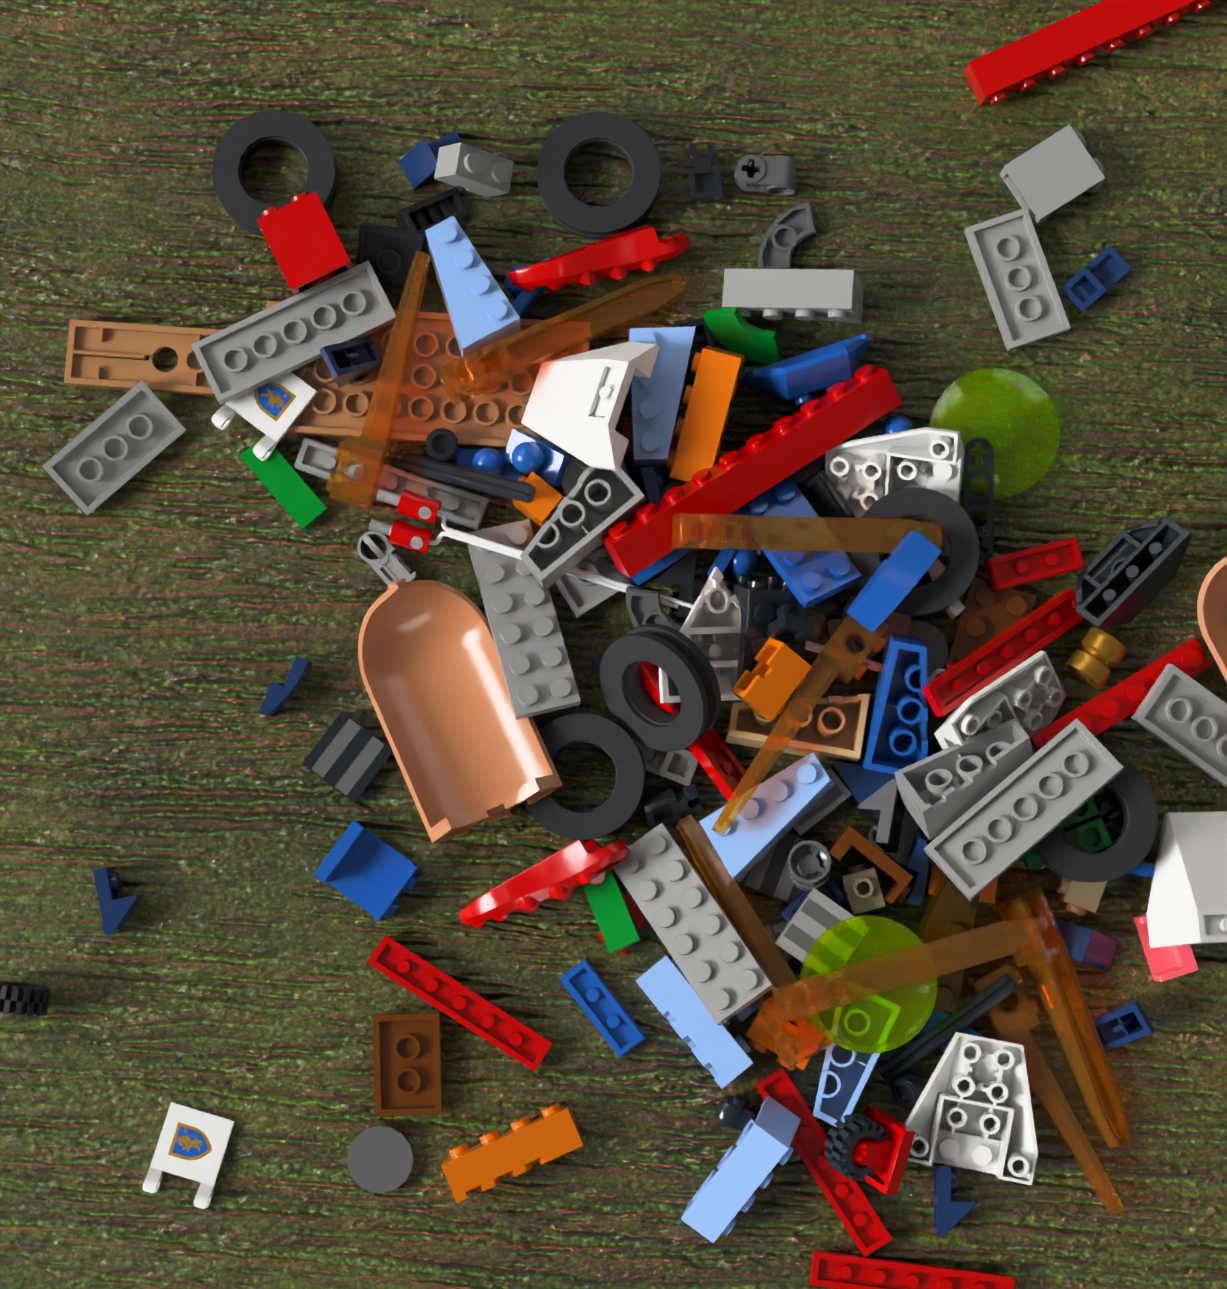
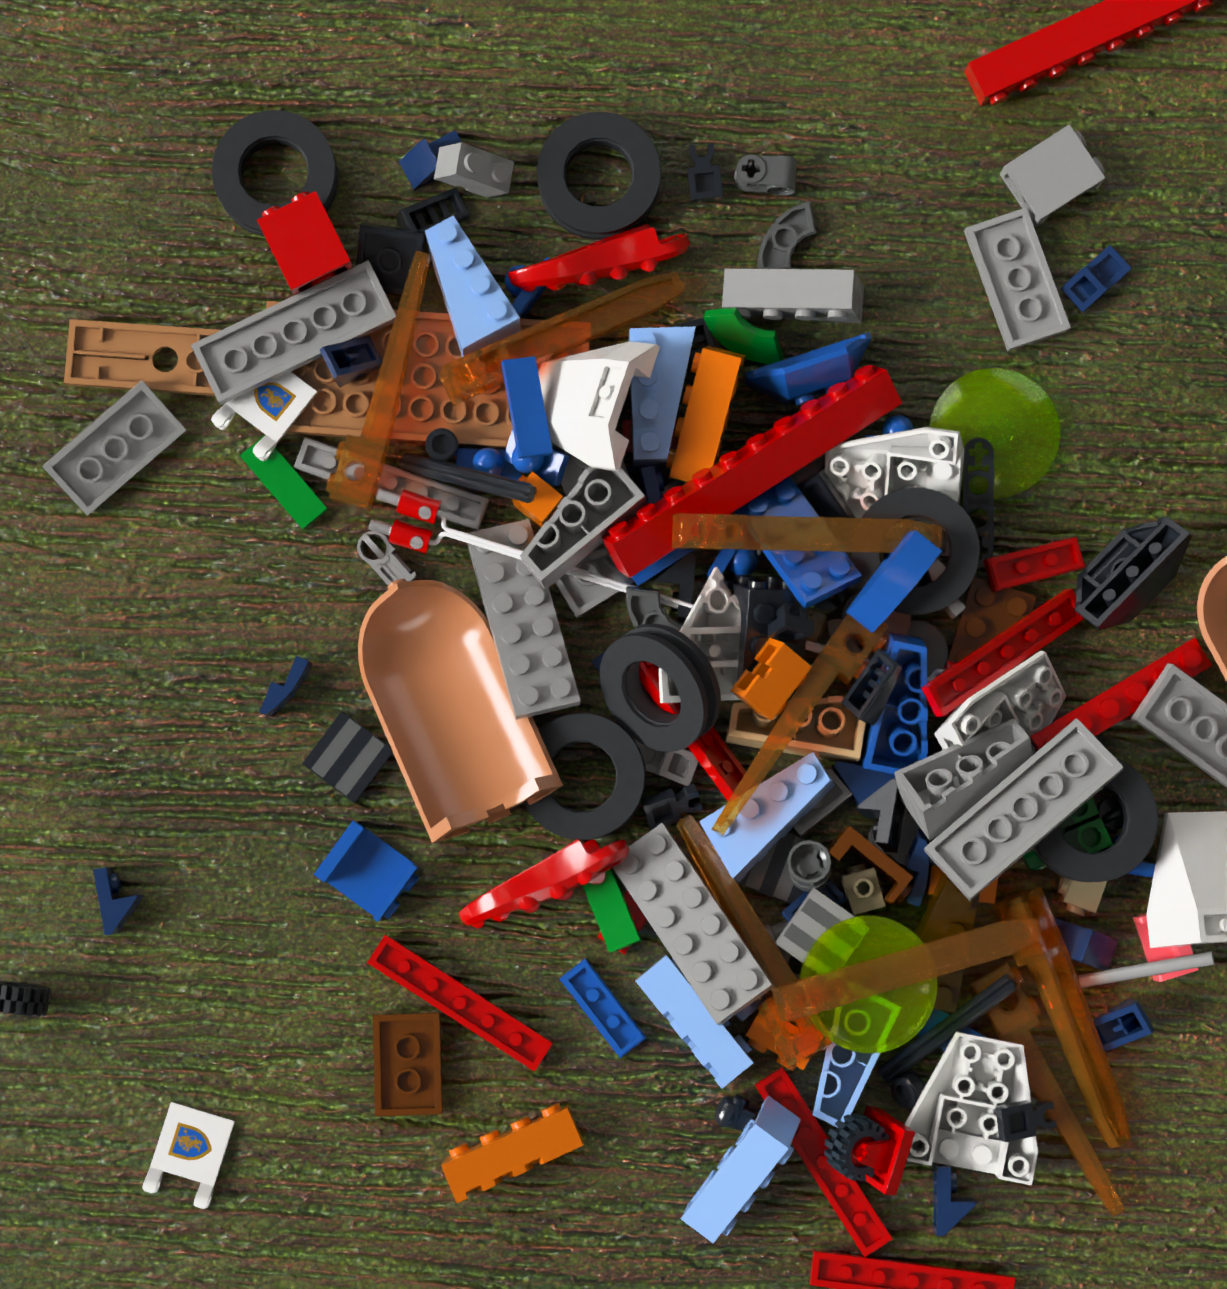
(380, 1159): dark grey tile -> none
(526, 407): none -> blue tile
(868, 705): none -> black slope
(1020, 1118): none -> black plate
(1098, 654): pearl gold wheel -> none
(1146, 969): none -> light grey bar

